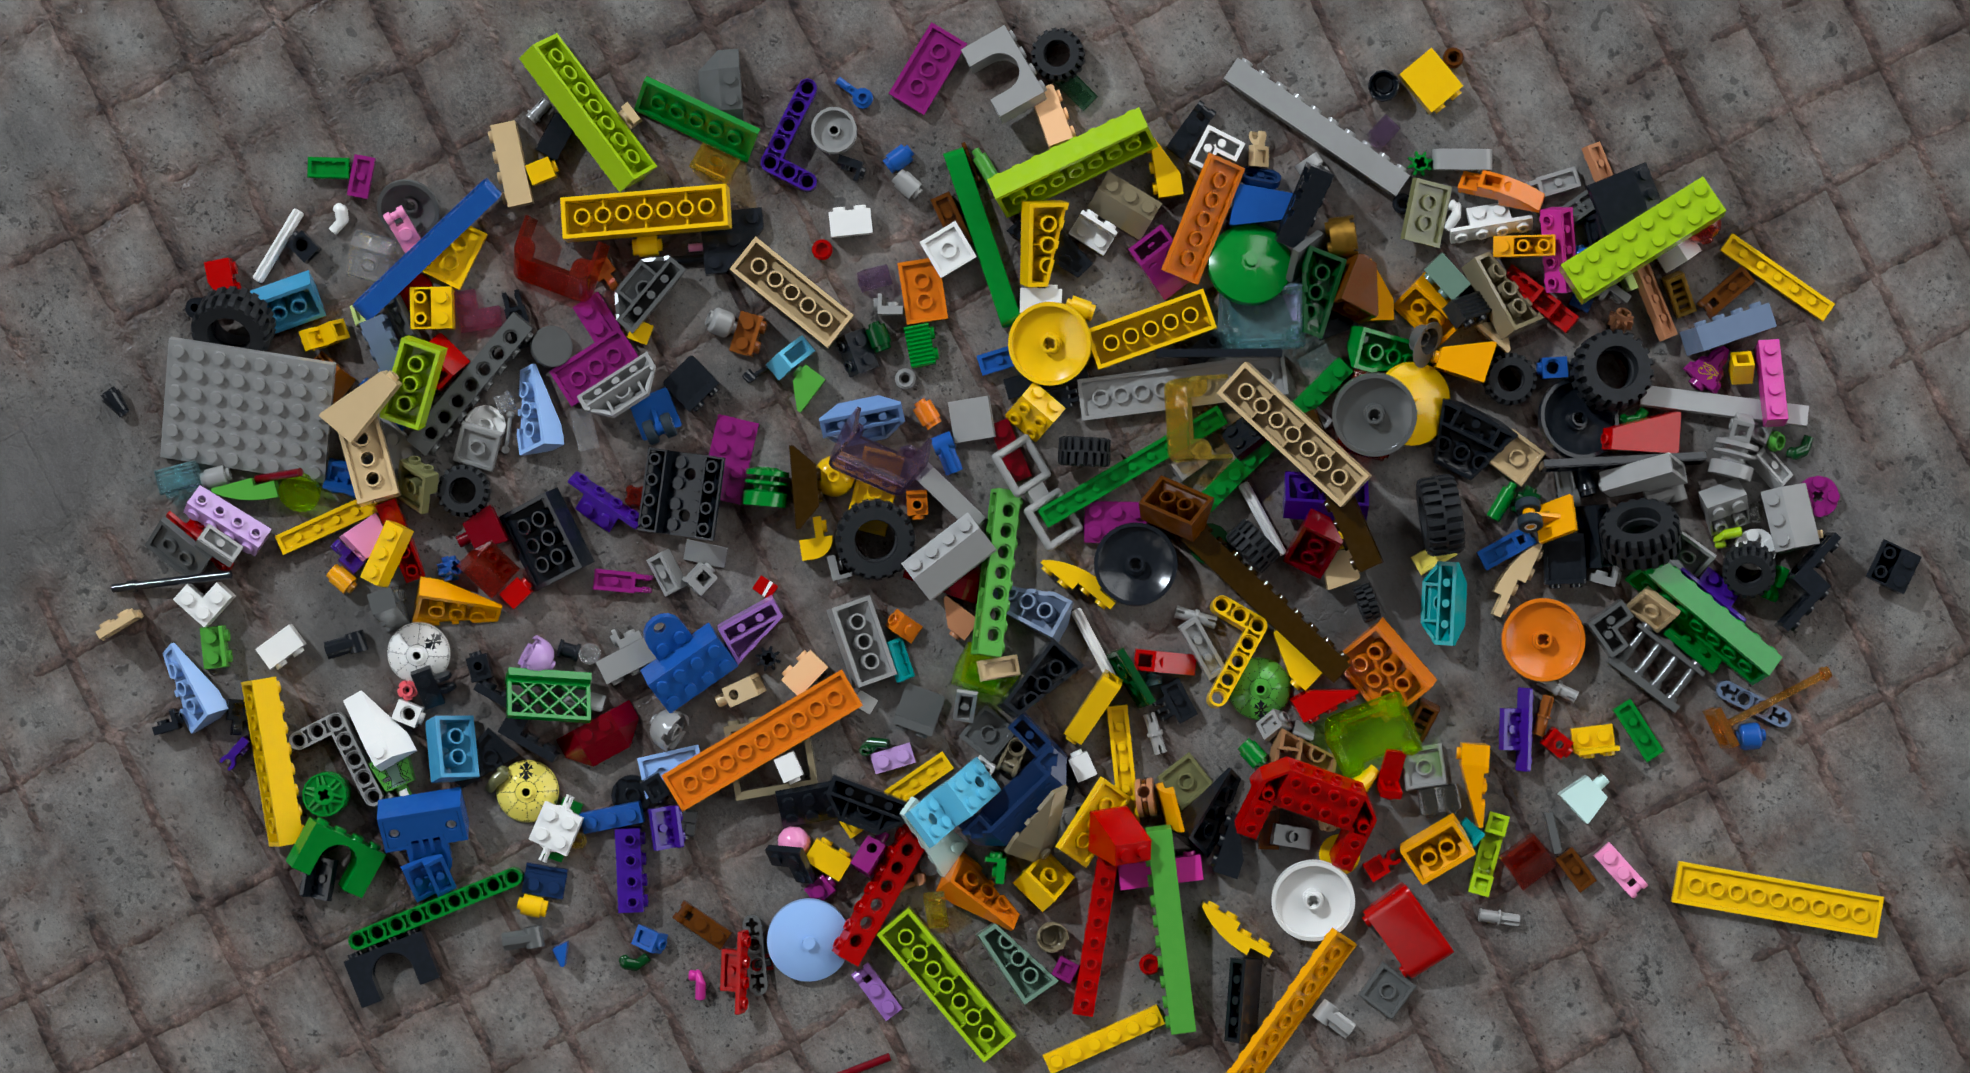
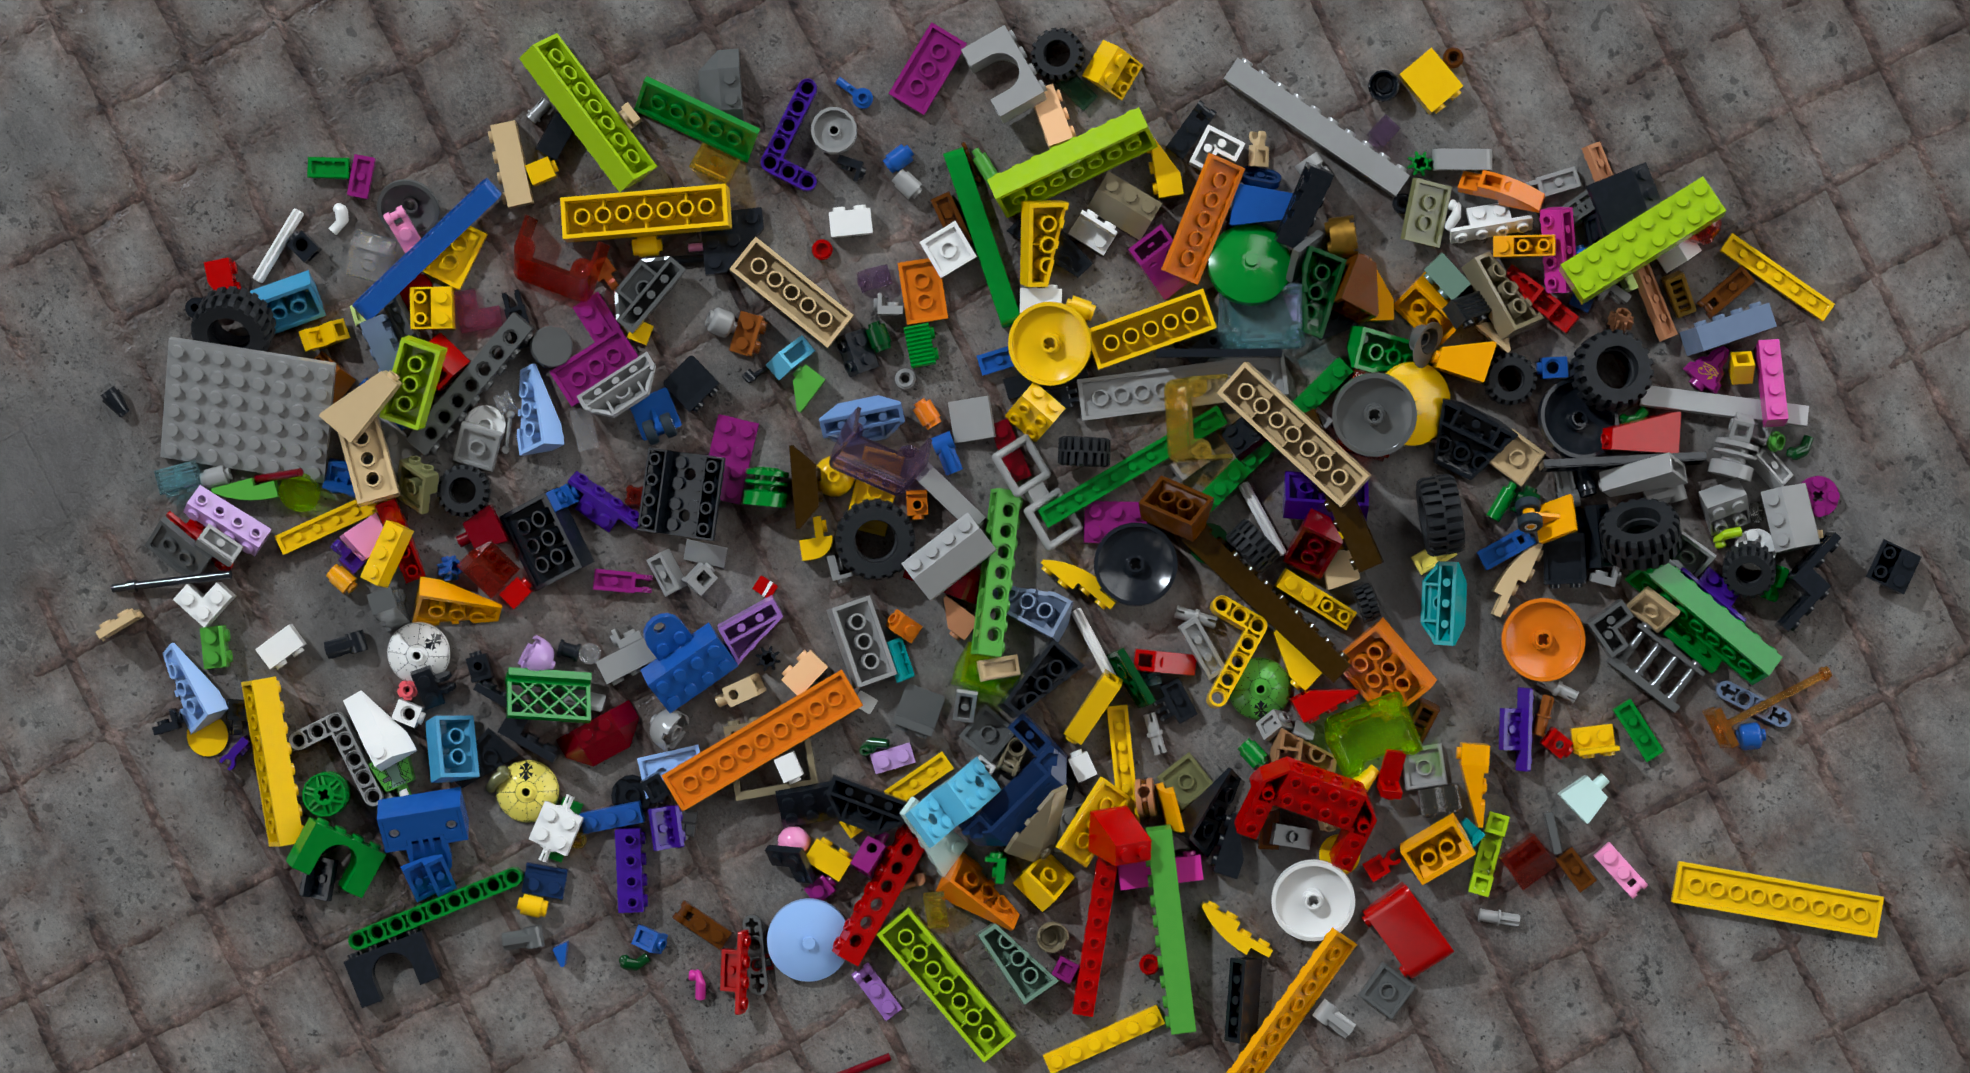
(209, 739): none -> yellow piece
(563, 497): none -> blue slope
(1112, 69): none -> yellow slope
(1315, 599): none -> yellow slope

